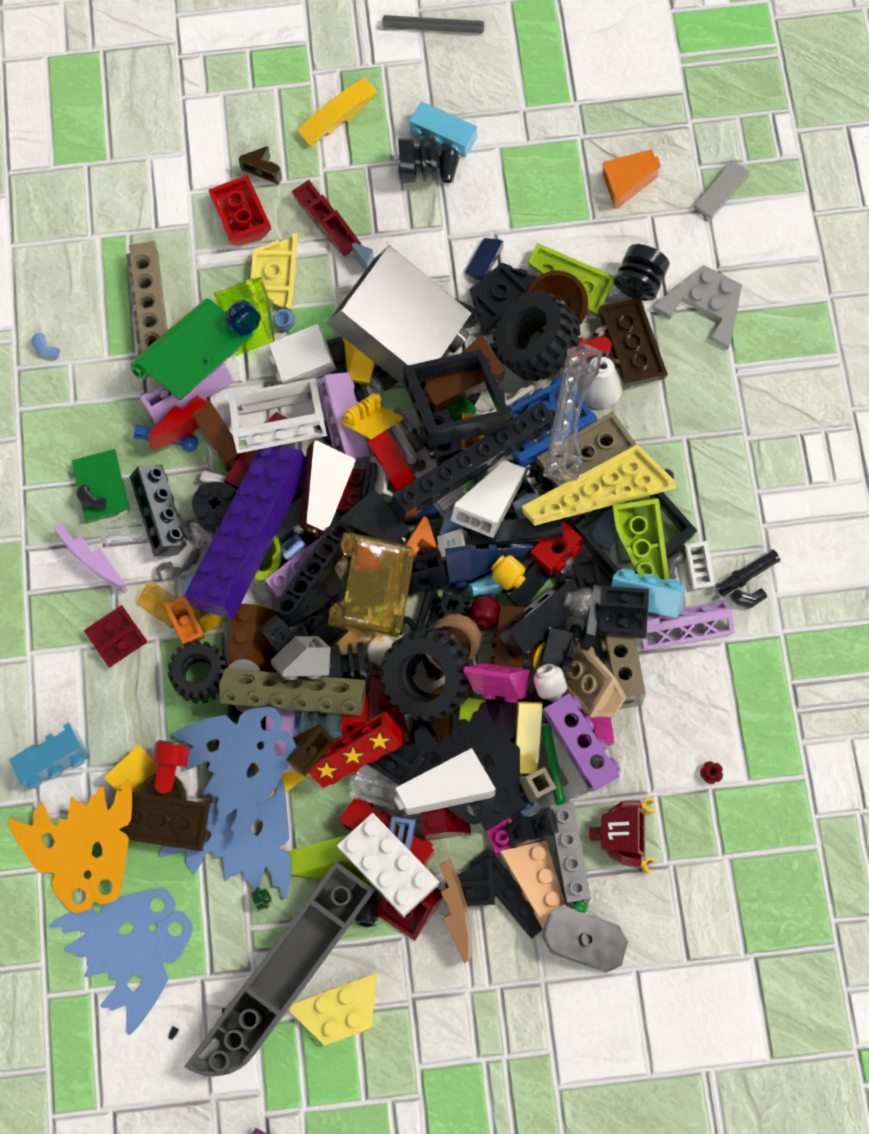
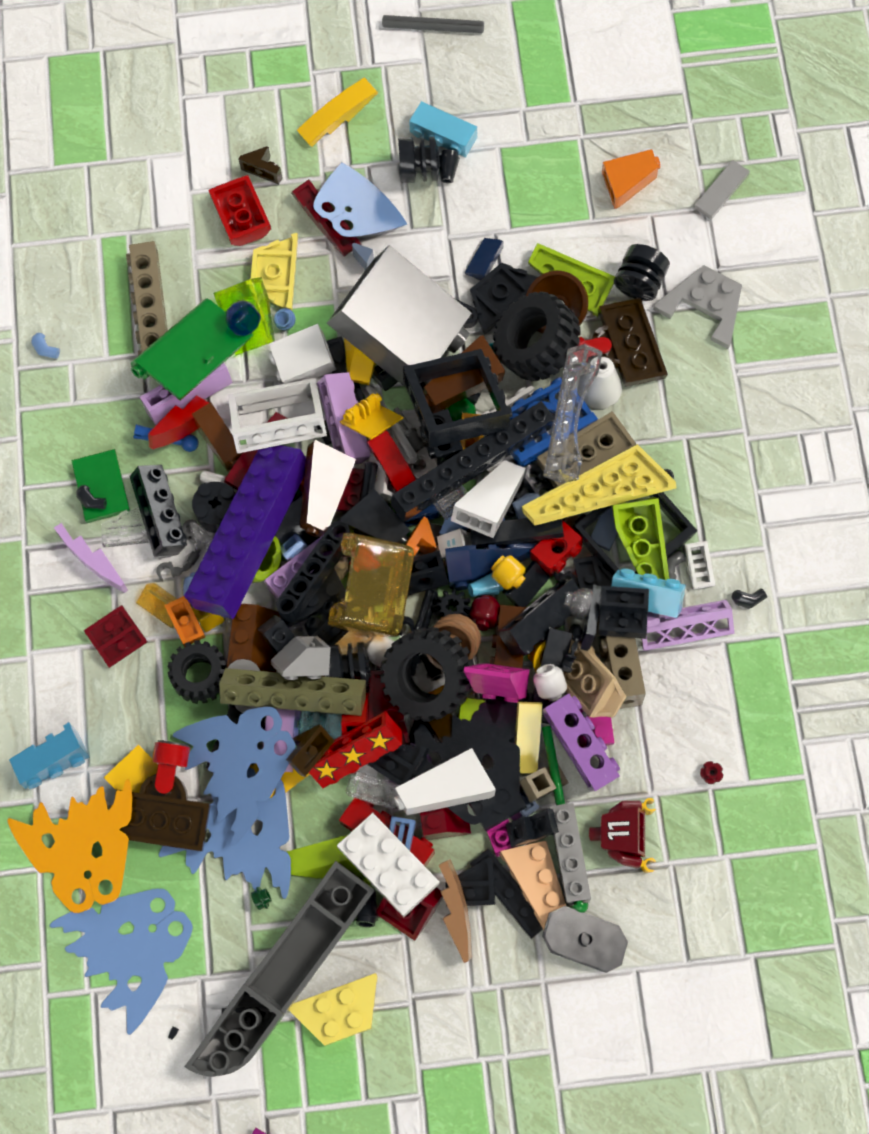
(370, 207): none -> piece
(740, 577): black pin -> none

